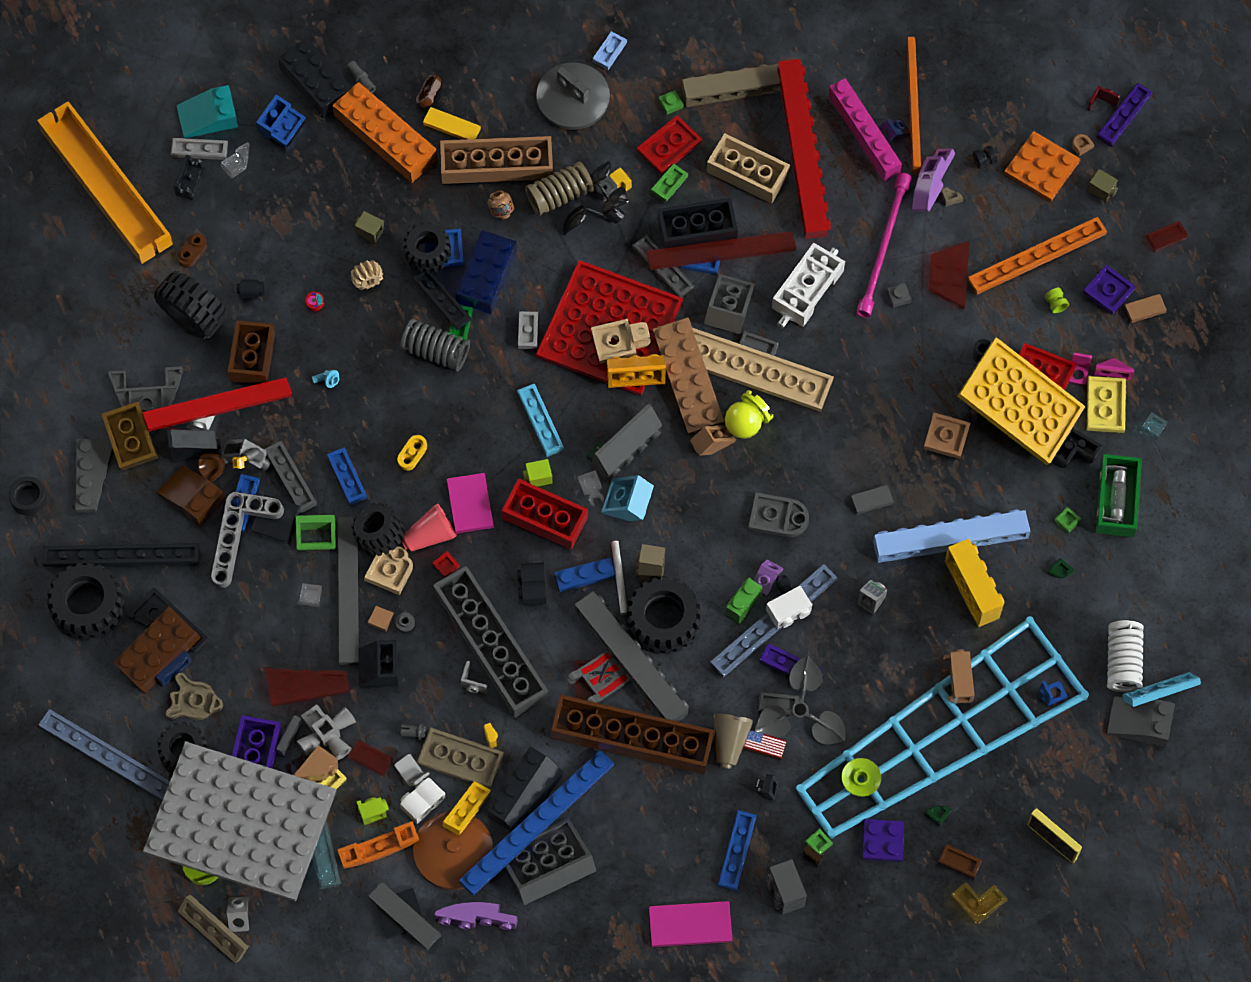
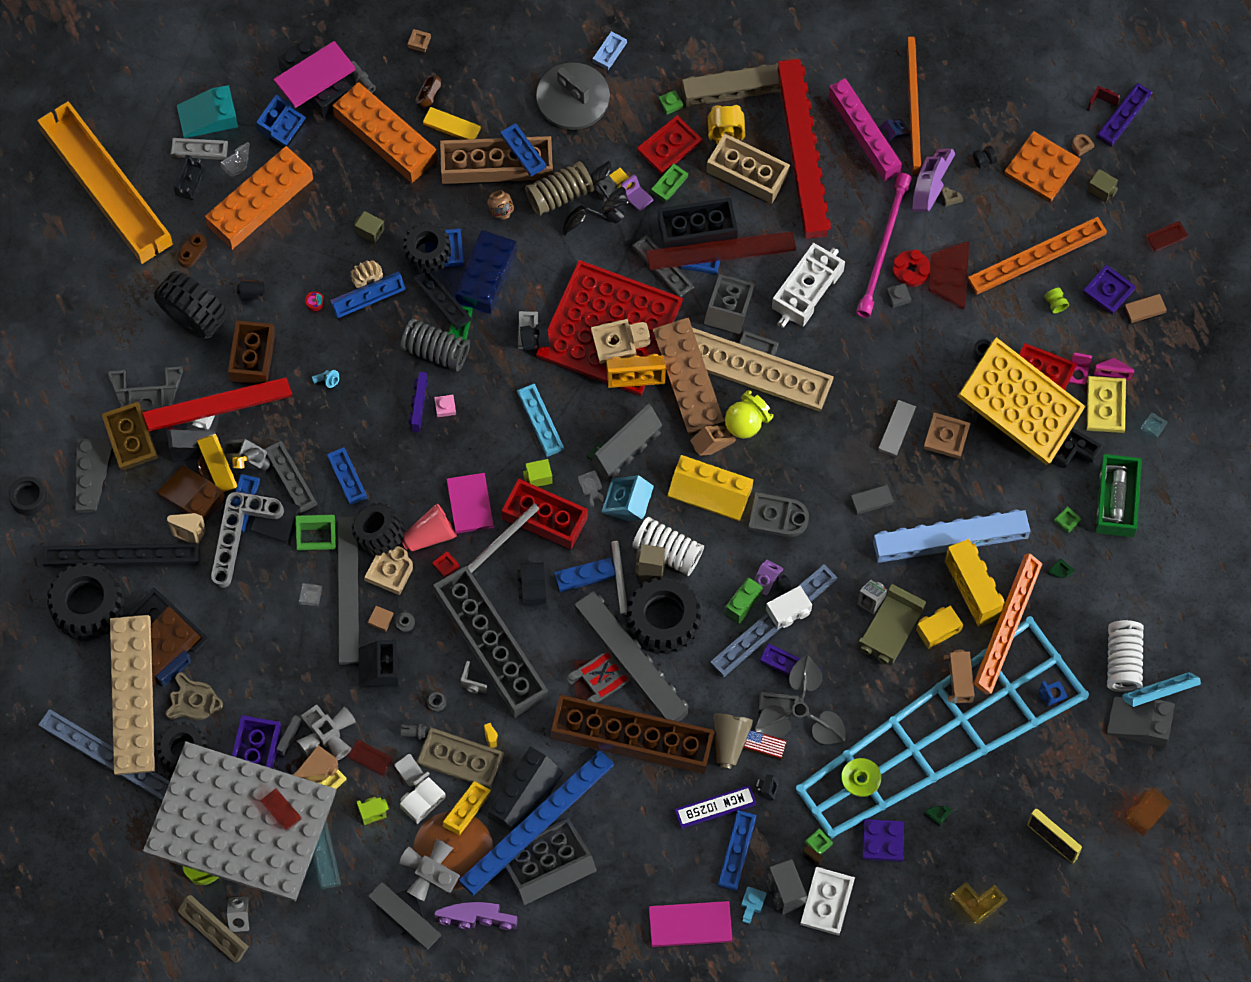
(132, 695): none -> tan plate
(190, 526): none -> tan tile
(217, 462): none -> yellow tile
(259, 197): none -> orange brick
(281, 809): none -> clear red tile
(300, 685): clear red wing -> none
(314, 74): none -> dark pink tile
(367, 294): none -> blue tile
(378, 847): orange slope -> none
(411, 453): yellow plate -> none
(418, 401): none -> dark purple plate
(419, 40): none -> medium nougat tile
(430, 869): none -> light grey brick
(436, 696): none -> dark grey plate
(445, 406): none -> bright pink plate
(503, 537): none -> light grey piece
(523, 149): none -> blue plate
(527, 336): none -> black wheel
(636, 194): none -> medium lavender bracket
(694, 550): none -> white piece
(710, 488): none -> yellow slope
(715, 807): none -> tile
(726, 120): none -> yellow brick
(753, 902): none -> medium azure plate
(827, 901): none -> white plate
(892, 625): none -> olive panel
(897, 428): none -> light grey tile
(906, 276): none -> red plate
(939, 626): none -> yellow brick
(959, 861): reddish brown tile -> none
(1007, 624): none -> orange plate
(1148, 811): none -> clear orange brick

